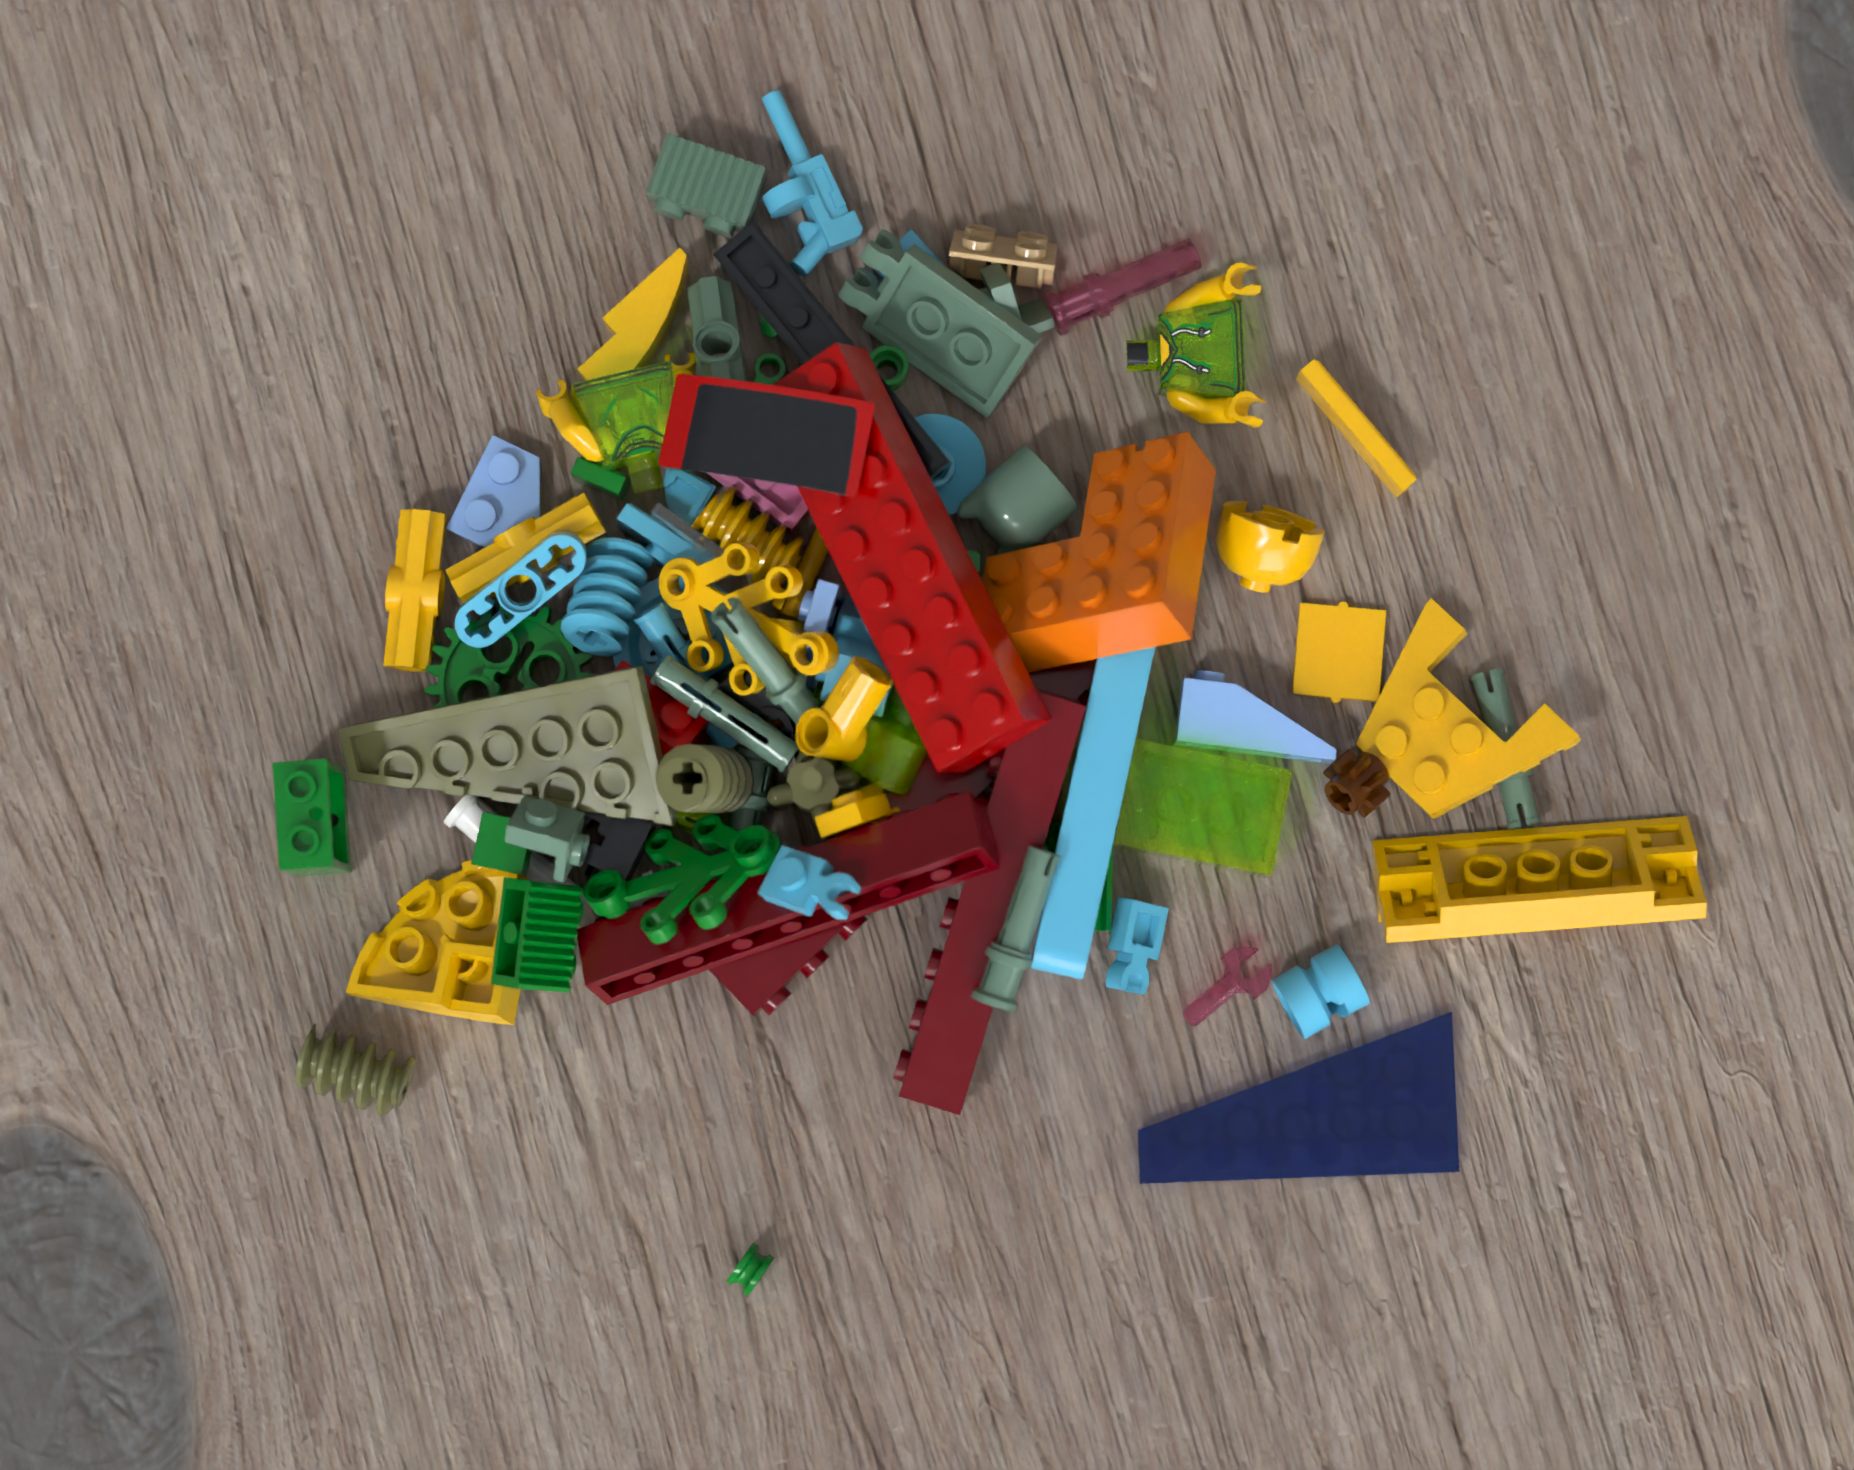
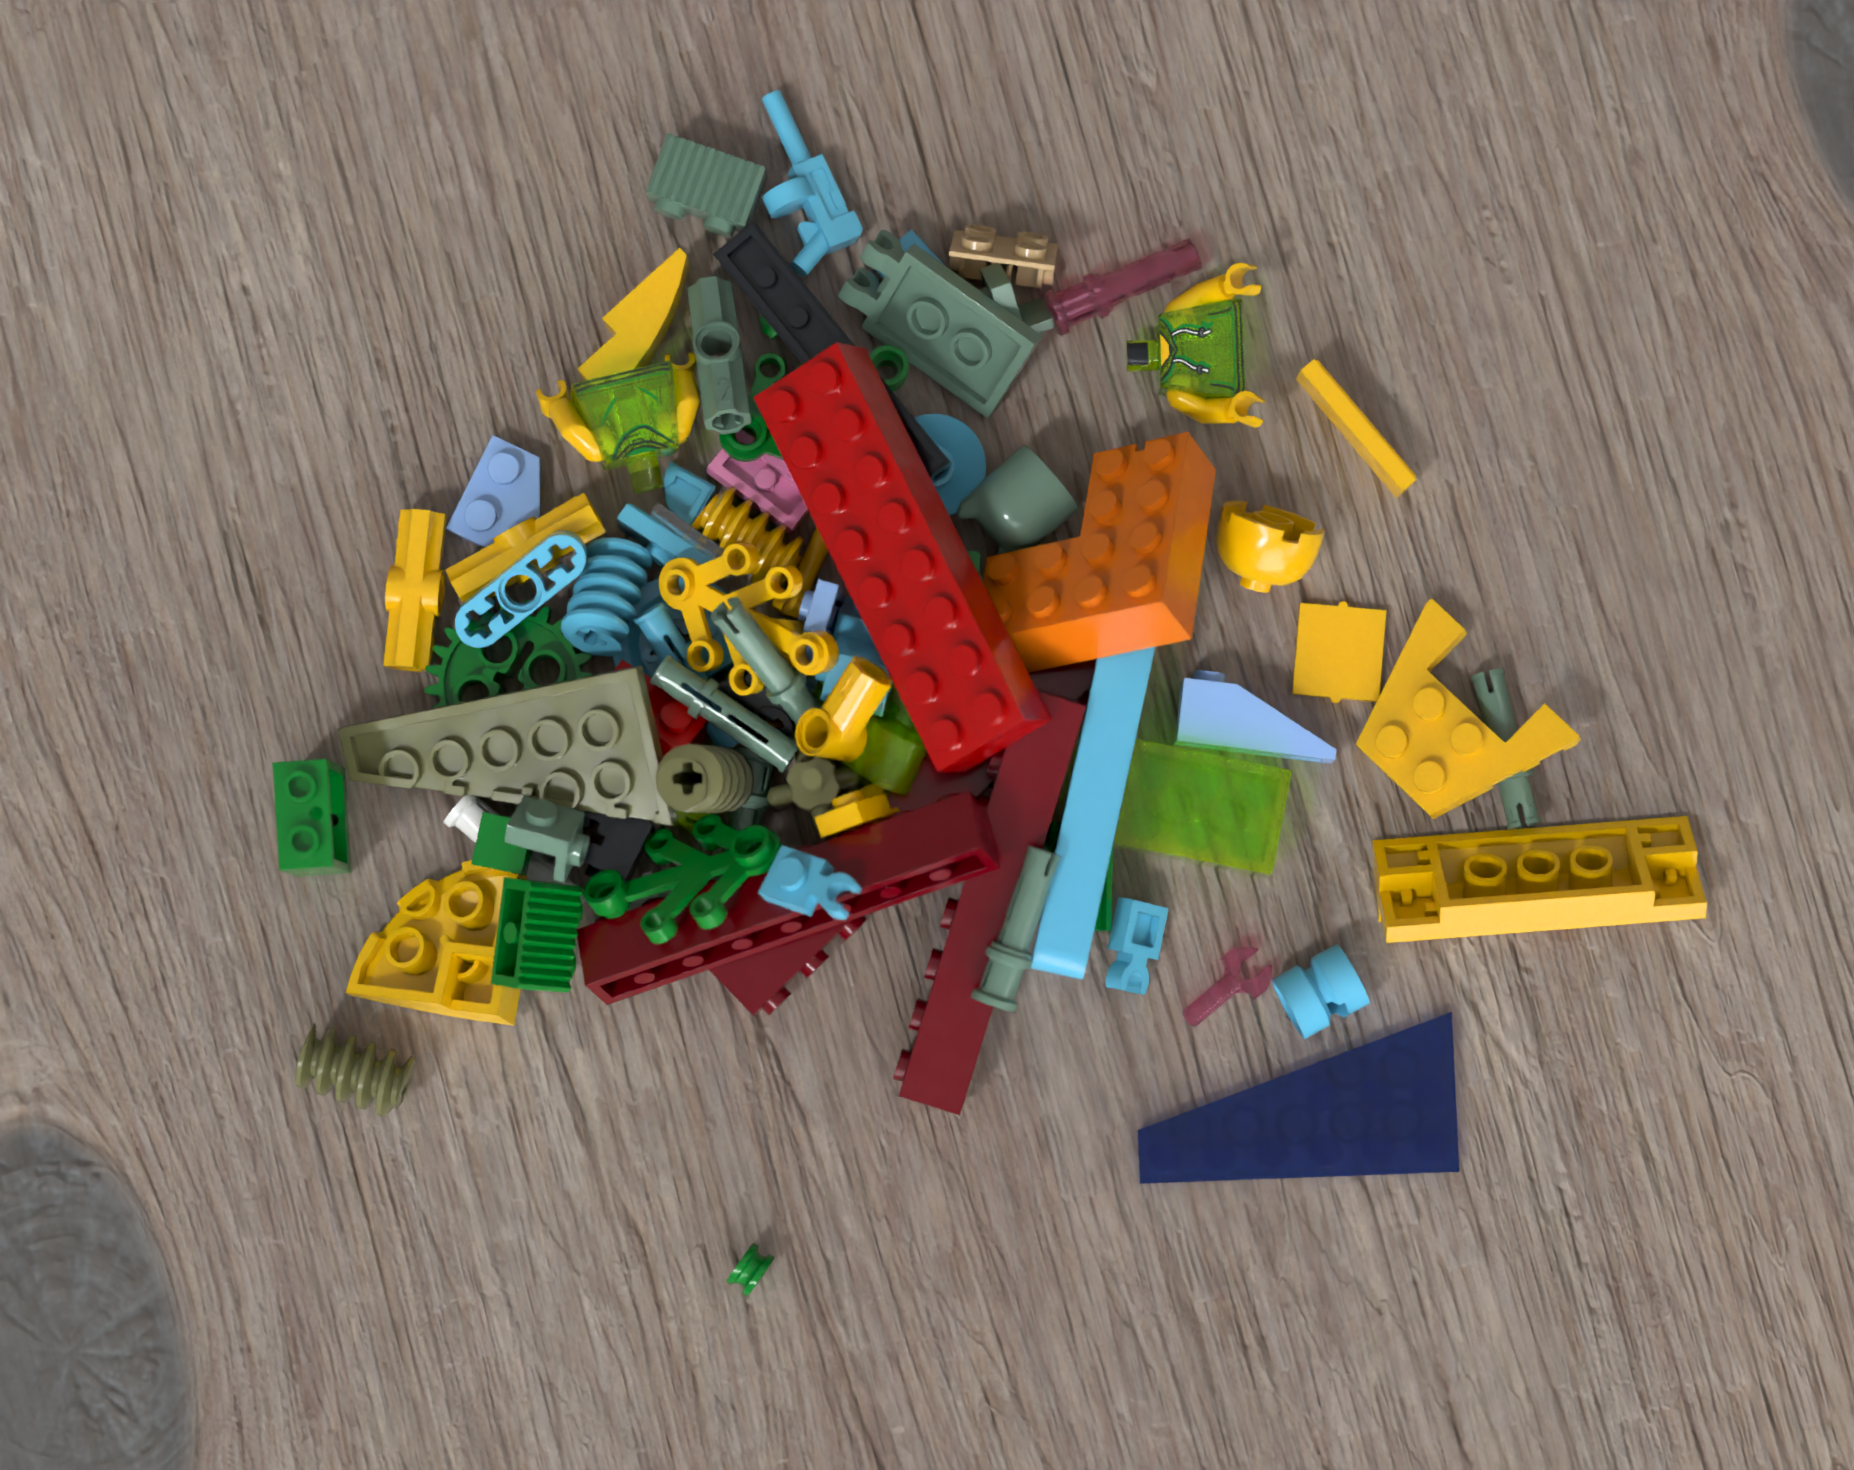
(593, 476): green tile -> none
(767, 433): black sticker -> none
(1356, 783): reddish brown gear -> none

